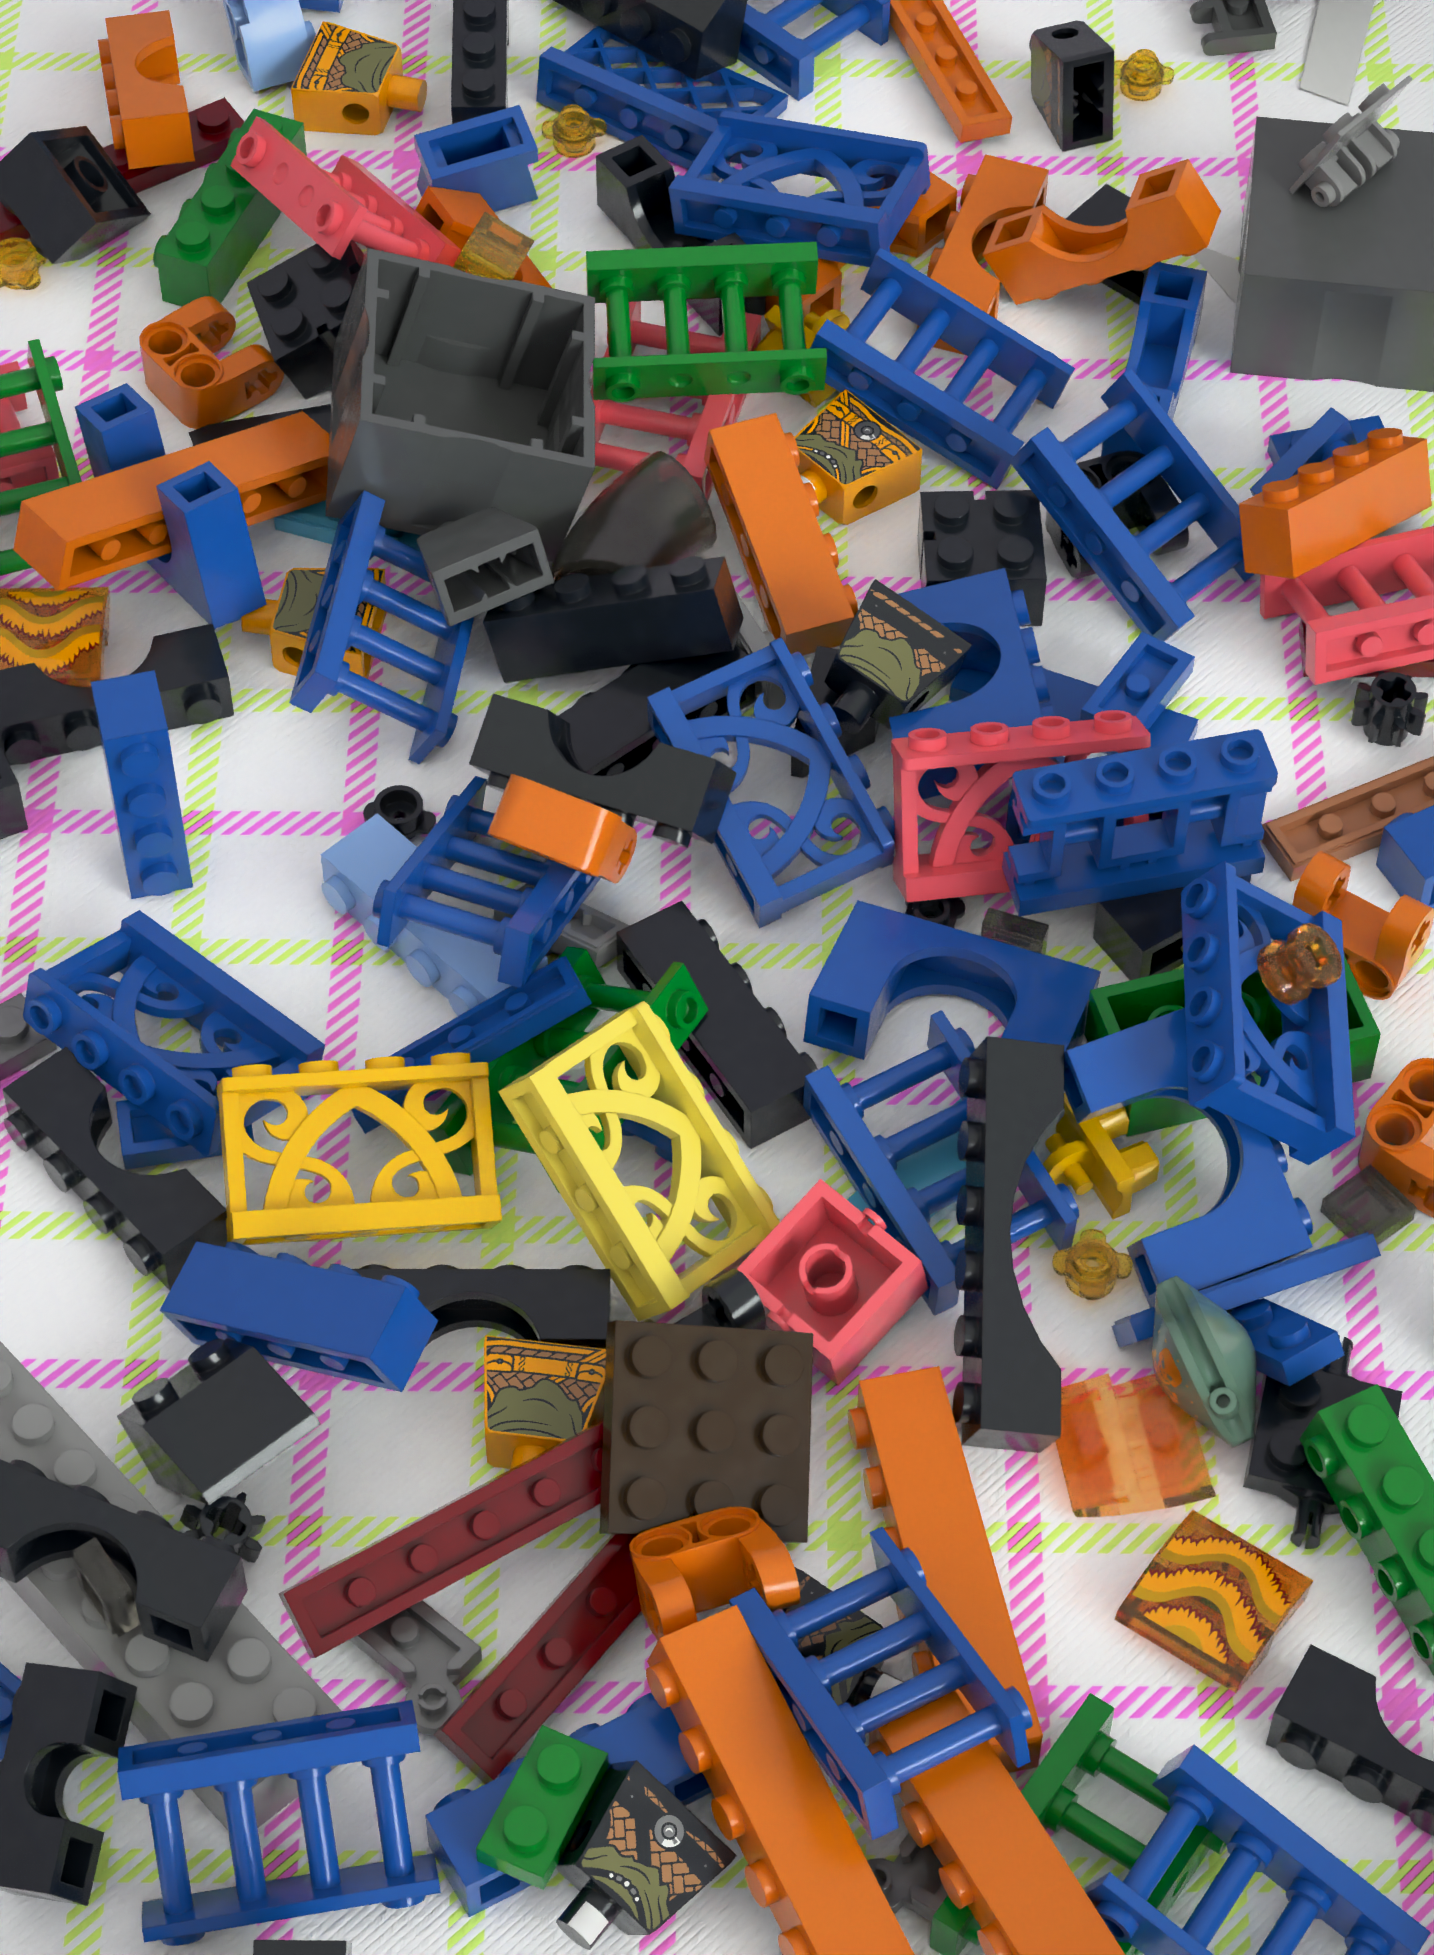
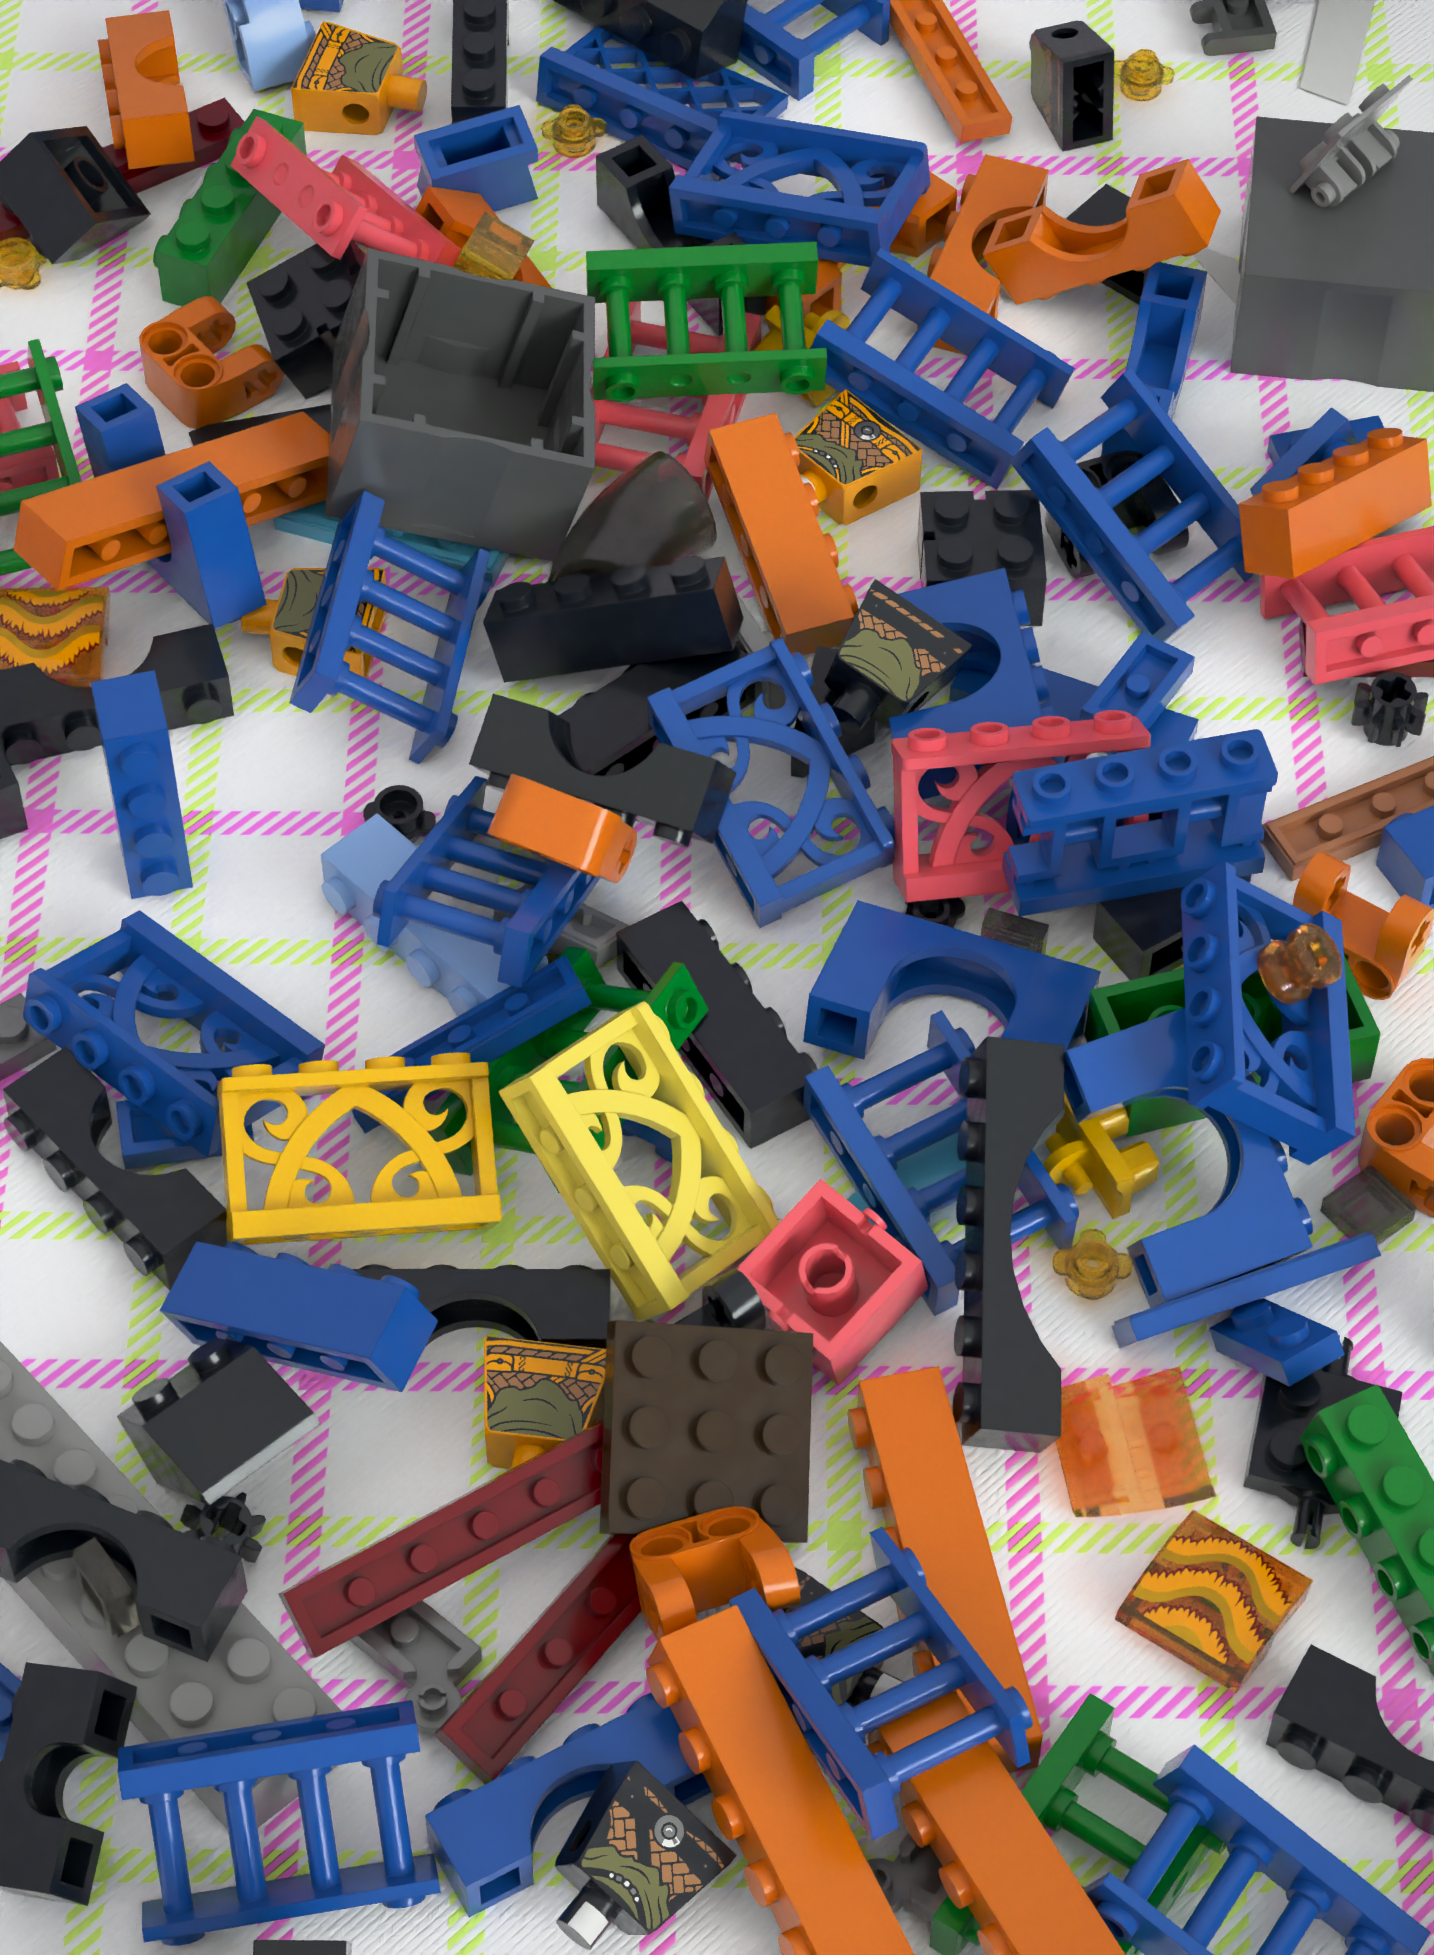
(477, 562): dark grey torso -> none
(542, 1807): green plate -> none
(1204, 1361): sand green hat -> none

